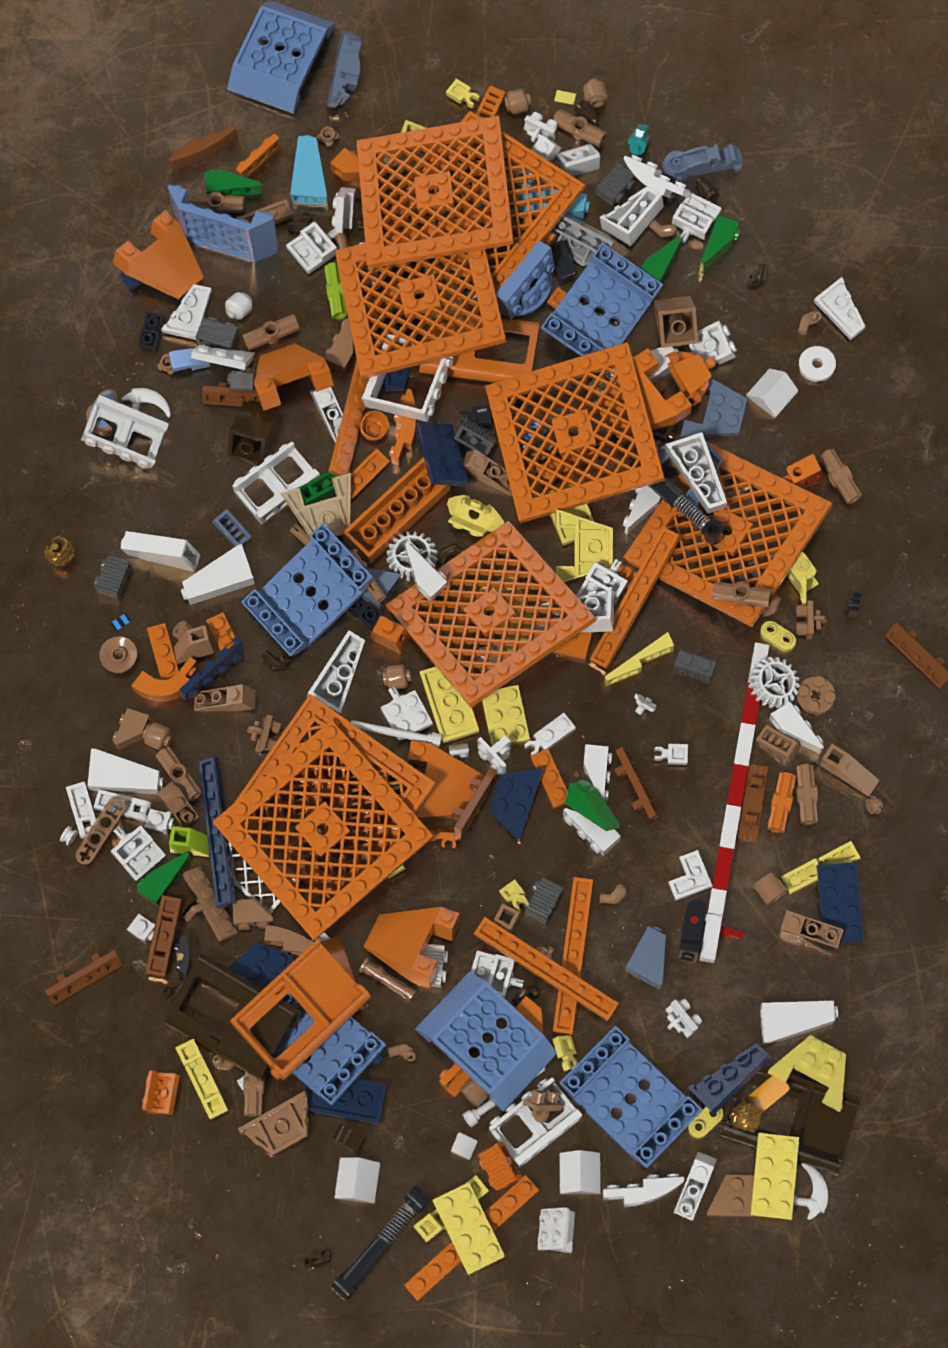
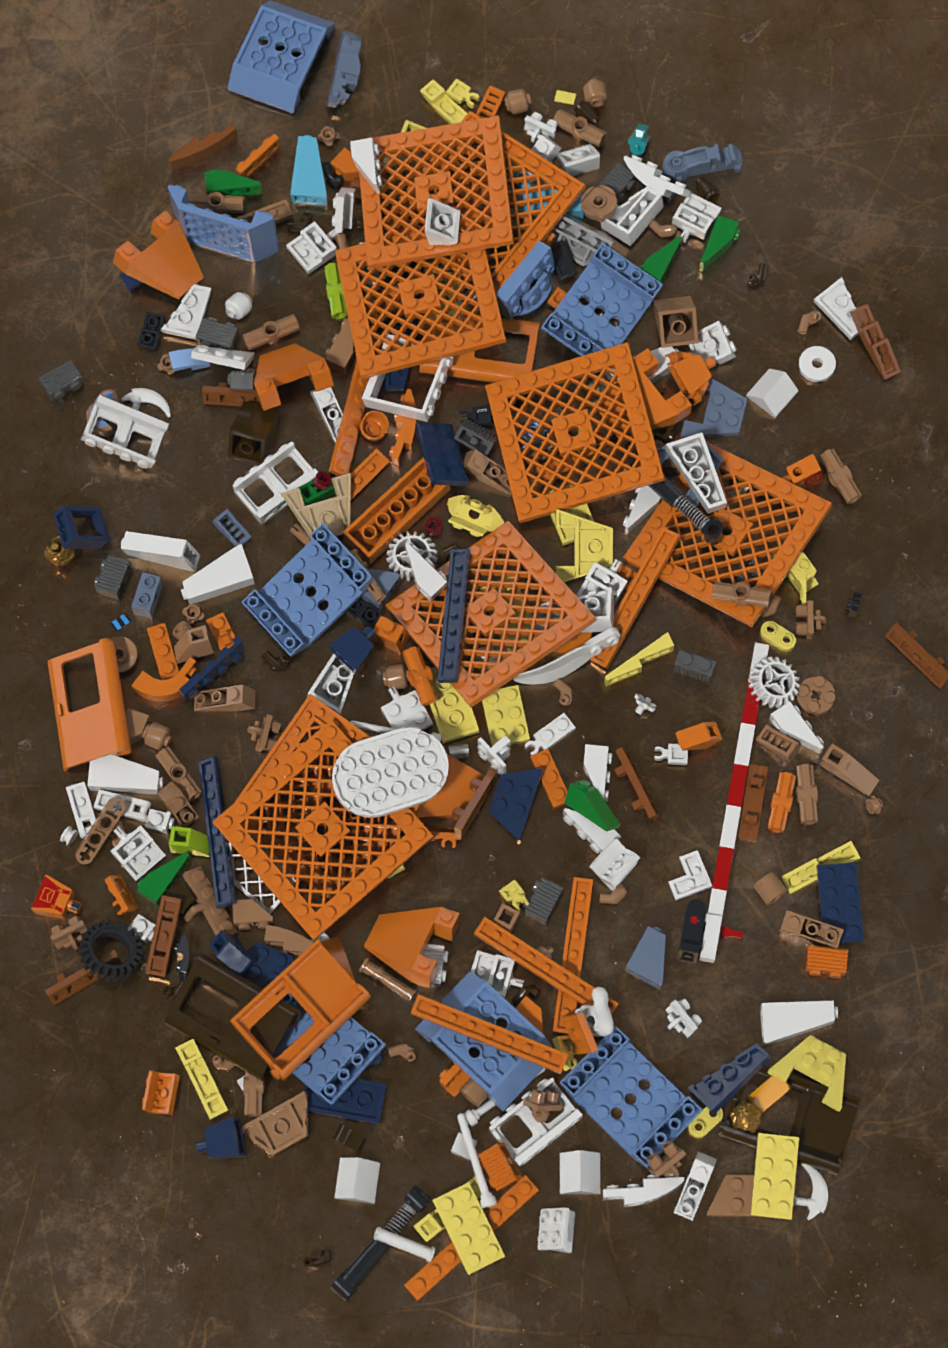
(55, 899): none -> torso
(61, 380): none -> dark grey brick
(69, 936): none -> medium nougat hips
(70, 537): none -> dark blue window
(97, 728): none -> orange piece
(103, 969): none -> black tyre
(123, 895): none -> orange plate
(147, 595): none -> sand blue brick
(188, 613): none -> medium nougat plate
(223, 1140): none -> dark blue torso
(231, 952): none -> dark blue slope
(320, 483): none -> dark red bush
(328, 172): none -> black arm
(353, 647): none -> dark blue torso
(365, 160): none -> white slope
(390, 772): none -> white plate
(404, 1244): none -> white pin
(420, 676): none -> orange piece
(430, 531): none -> dark red bush
(441, 223): none -> white slope
(442, 103): none -> light yellow slope
(454, 616): none -> dark blue tile
(487, 1199): none -> white piece
(489, 1034): none -> orange plate
(565, 692): none -> medium nougat arm
(571, 661): none -> white plant
(580, 1033): none -> orange plate
(598, 1015): none -> white head
(599, 212): none -> medium nougat plate
(614, 864): none -> white bracket
(668, 1163): none -> medium nougat hips
(699, 736): none -> orange slope
(826, 961): none -> orange brick
(874, 341): none -> dark orange slope

